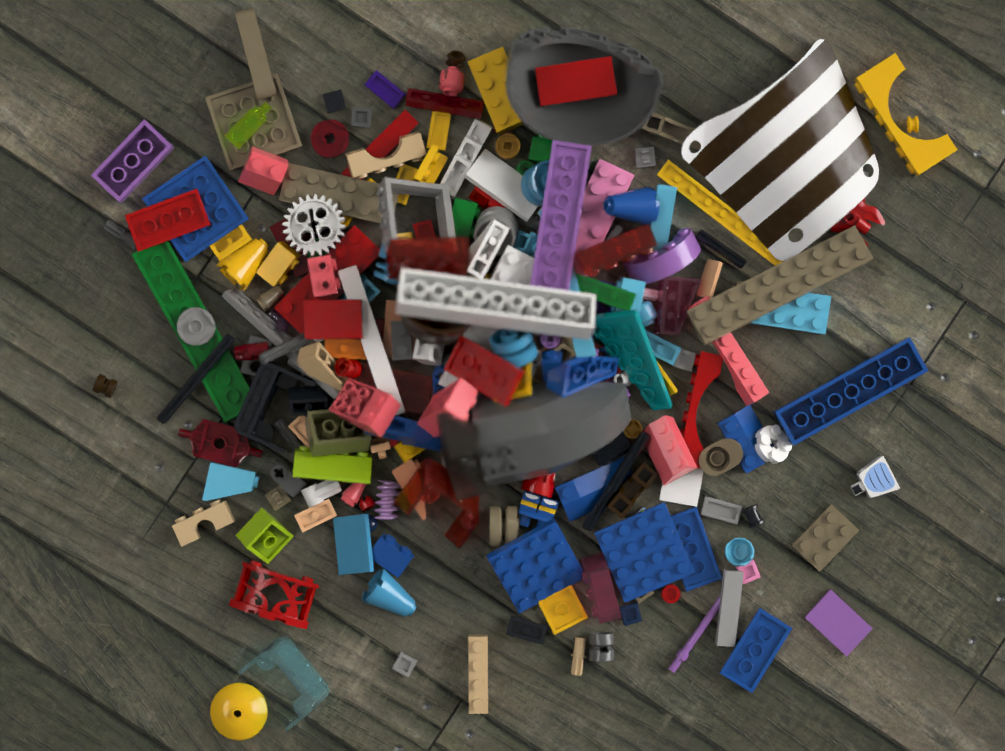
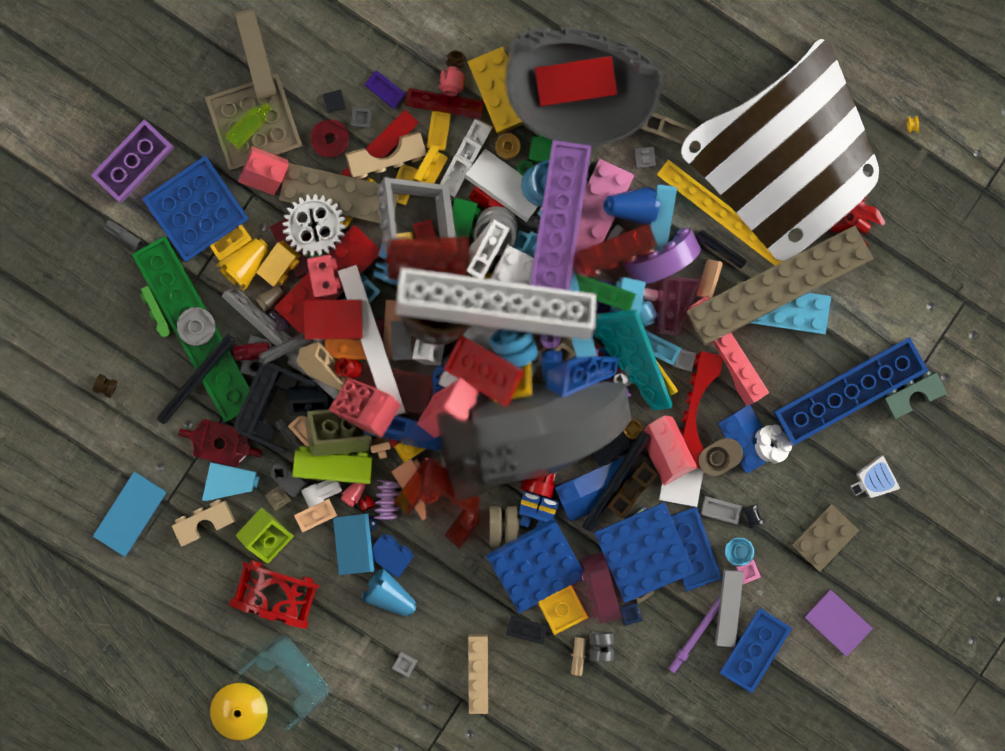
(129, 514): none -> dark azure tile
(156, 312): none -> bright green hinge
(167, 220): red plate -> none
(670, 593): red tile -> none
(918, 153): yellow arch -> none
(928, 385): none -> sand green arch

